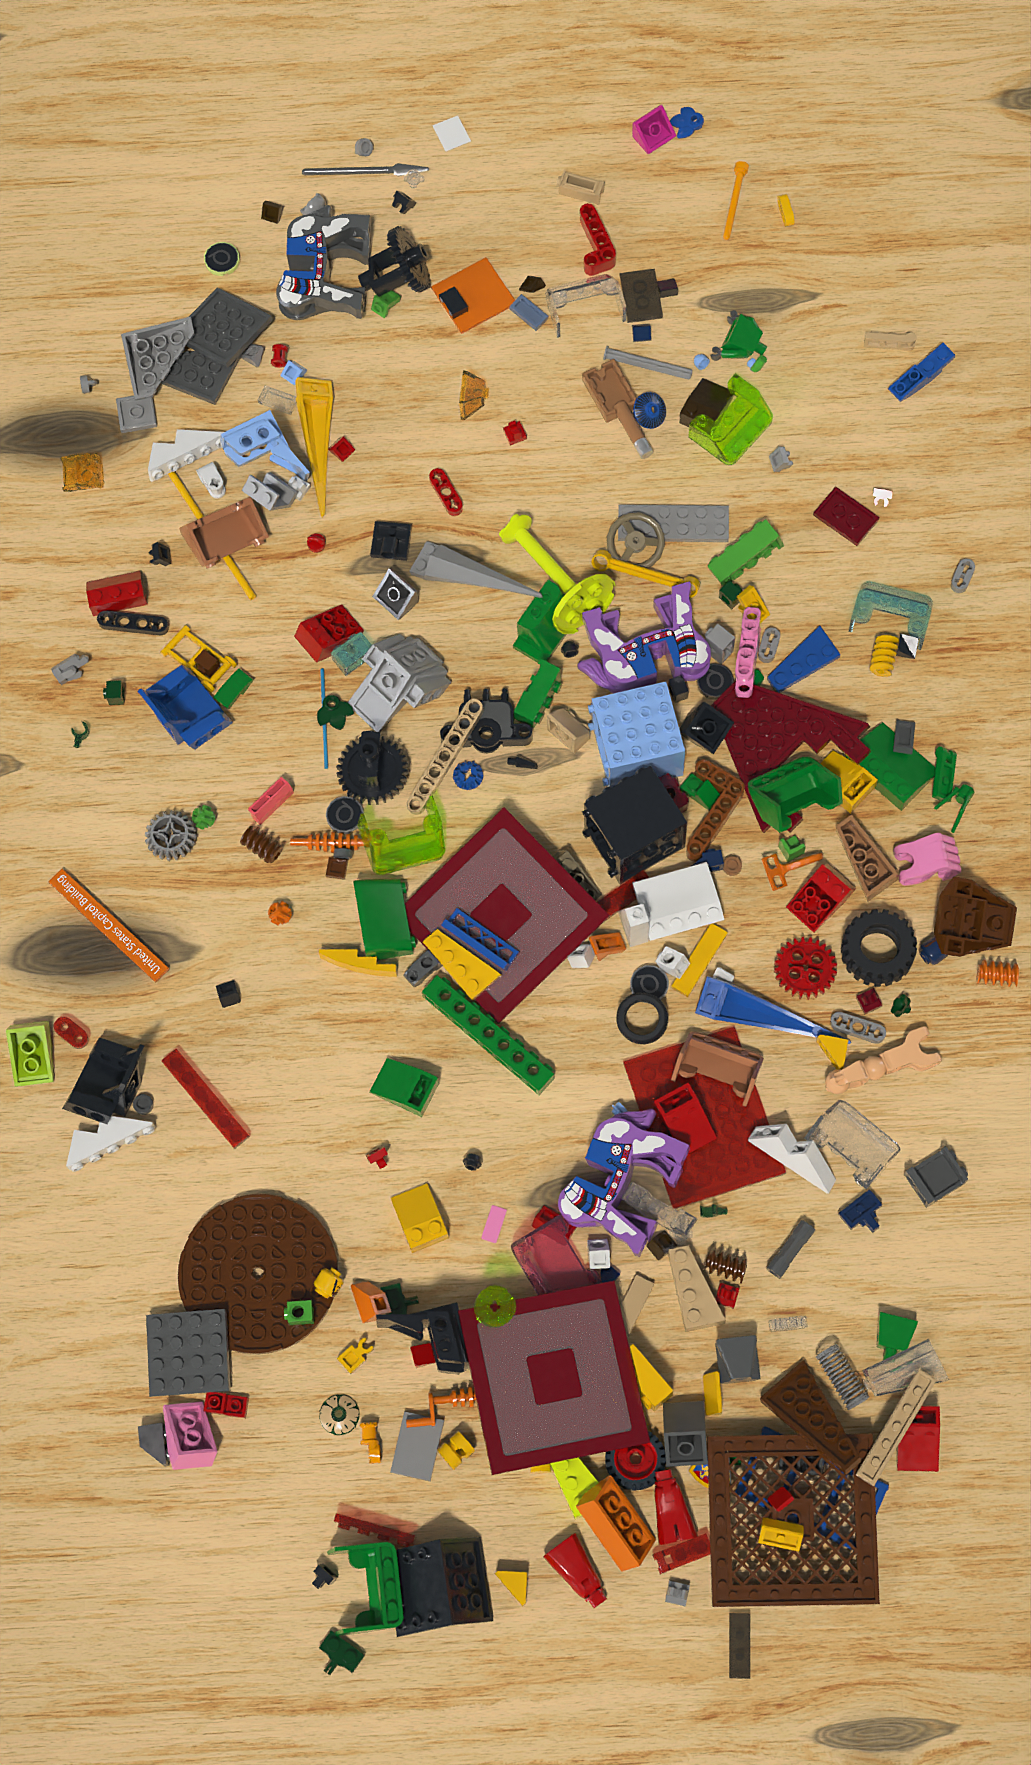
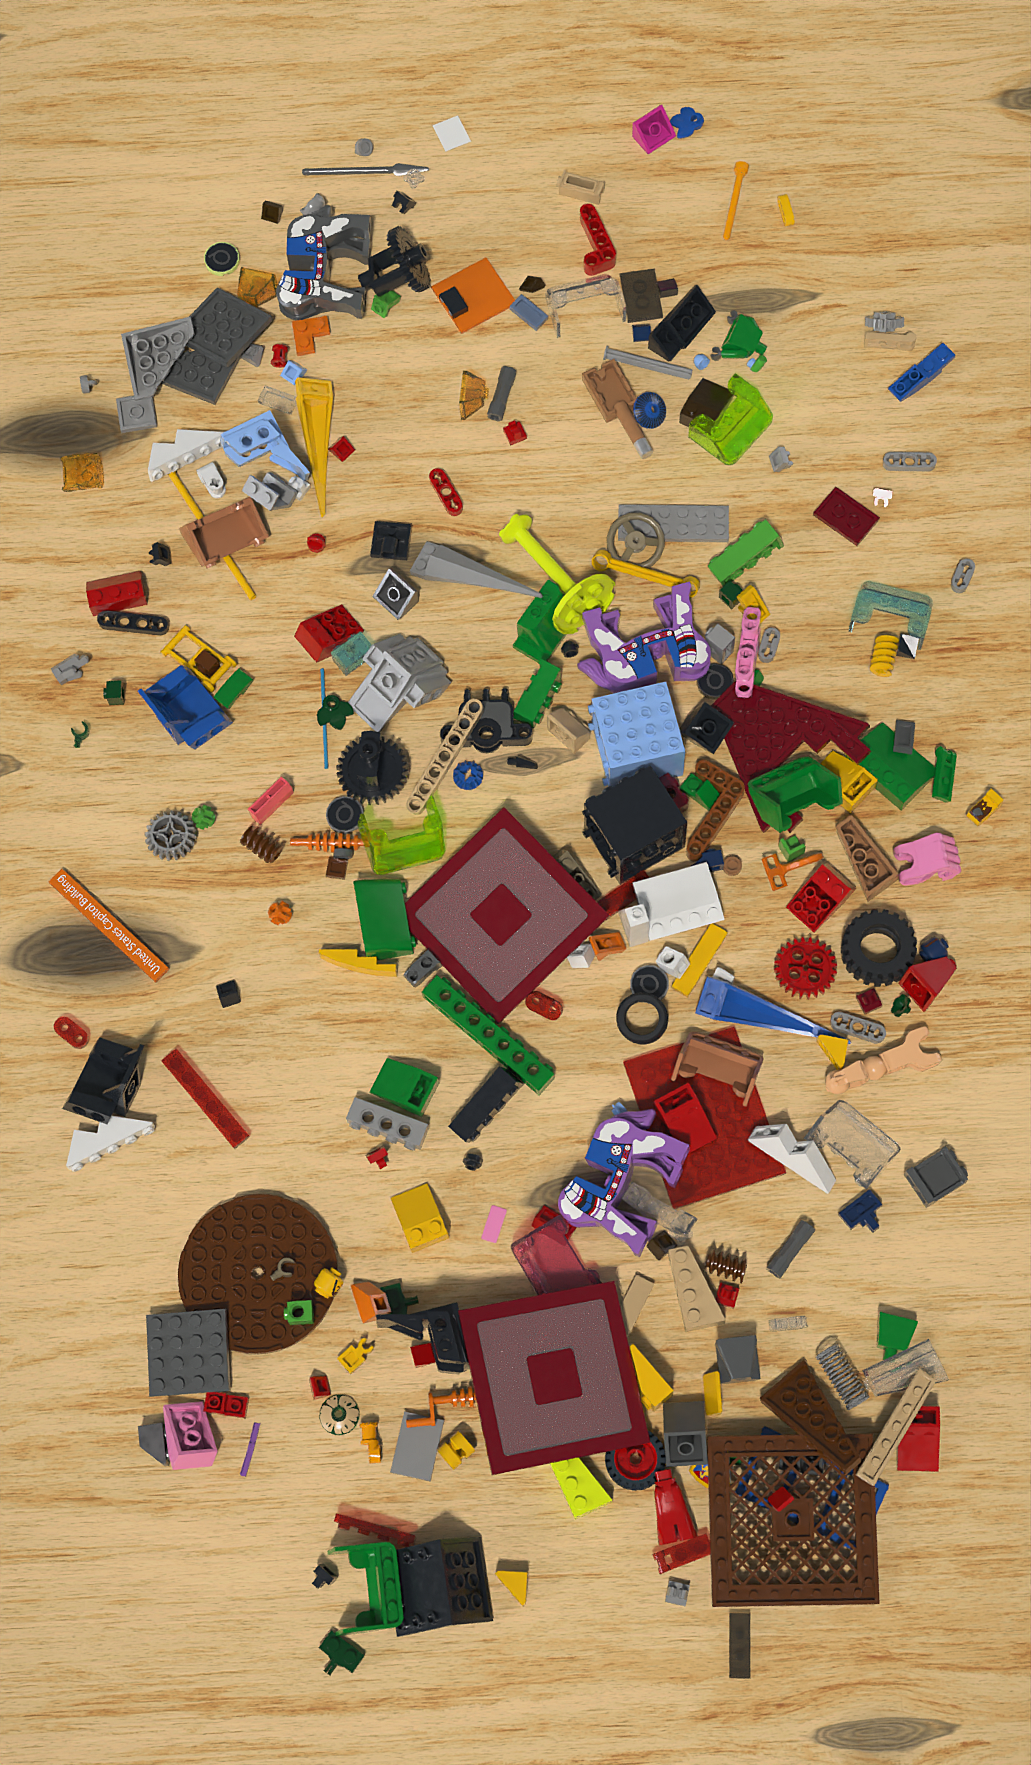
(30, 1053): lime slope -> none
(143, 1104): dark grey tile -> none
(250, 1449): none -> medium lavender piece
(256, 286): none -> clear yellow slope
(279, 1273): none -> dark tan piece
(306, 330): none -> orange plate
(319, 1387): none -> red slope
(361, 1108): none -> light grey brick
(457, 931): blue fence -> none
(465, 968): yellow wing -> none
(485, 1104): none -> black wedge
(498, 404): none -> dark grey axle
(503, 1299): clear neon green plate -> none
(541, 1469): yellow tile -> none
(544, 1006): none -> clear red plate
(576, 1569): red piece -> none
(598, 1253): white brick -> none
(609, 1274): clear blue tile -> none
(616, 1524): orange slope -> none
(678, 689): black slope -> none
(681, 324): none -> black slope
(714, 1211): clear green piece -> none
(781, 1534): yellow slope -> none
(805, 660): blue wing -> none
(884, 321): none -> light grey gear
(913, 455): none -> light grey beam
(926, 980): none -> red slope
(963, 796): green plant -> none
(972, 919): reddish brown wedge -> none
(985, 807): none -> yellow leg
(999, 973): orange piece -> none

